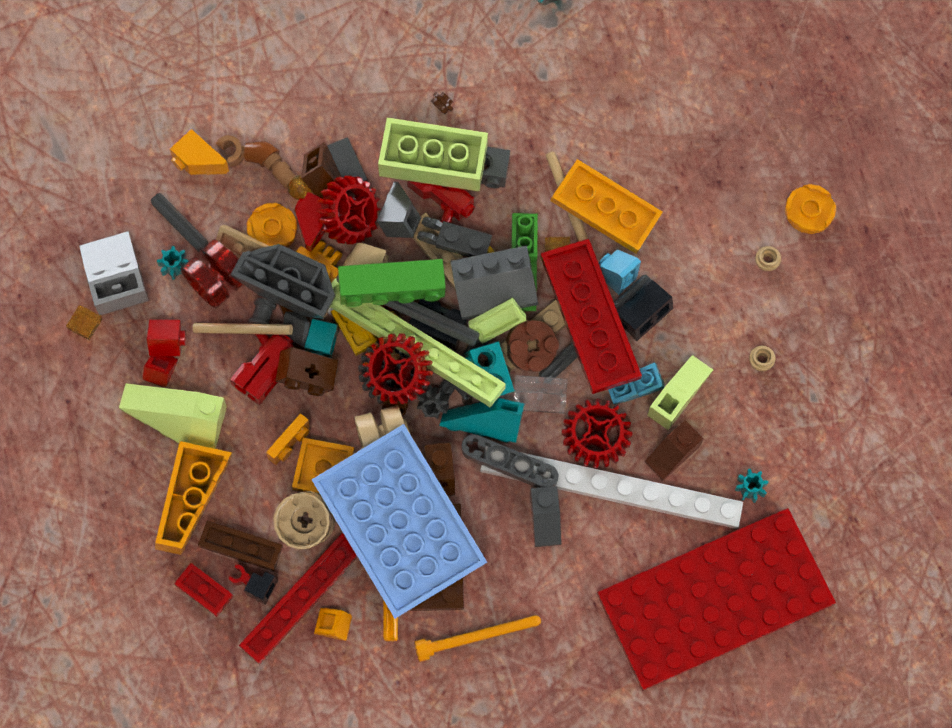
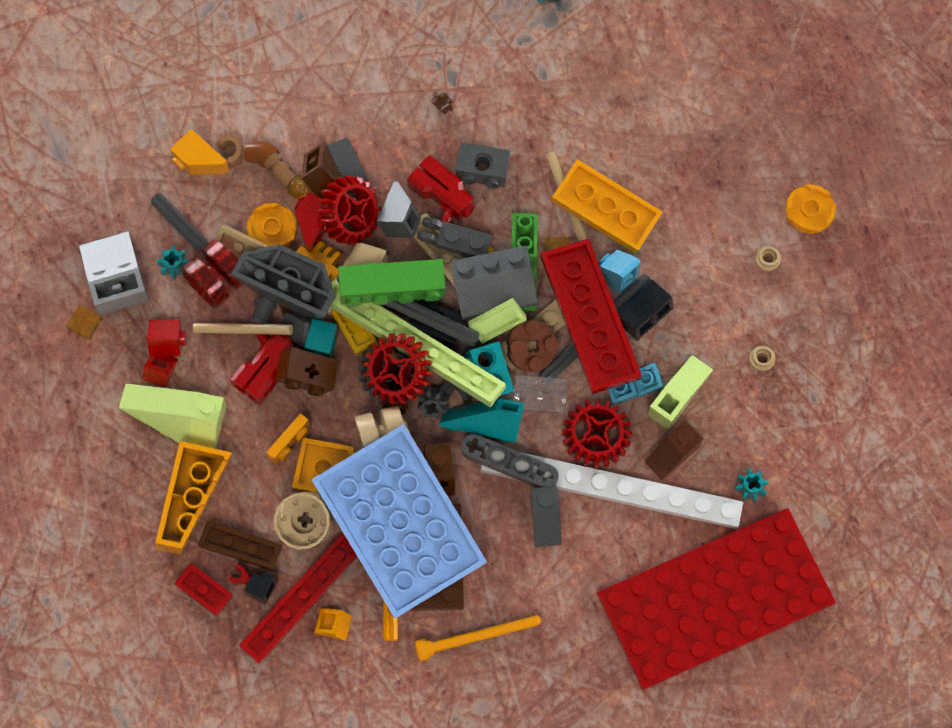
(433, 154): yellowish green brick -> none

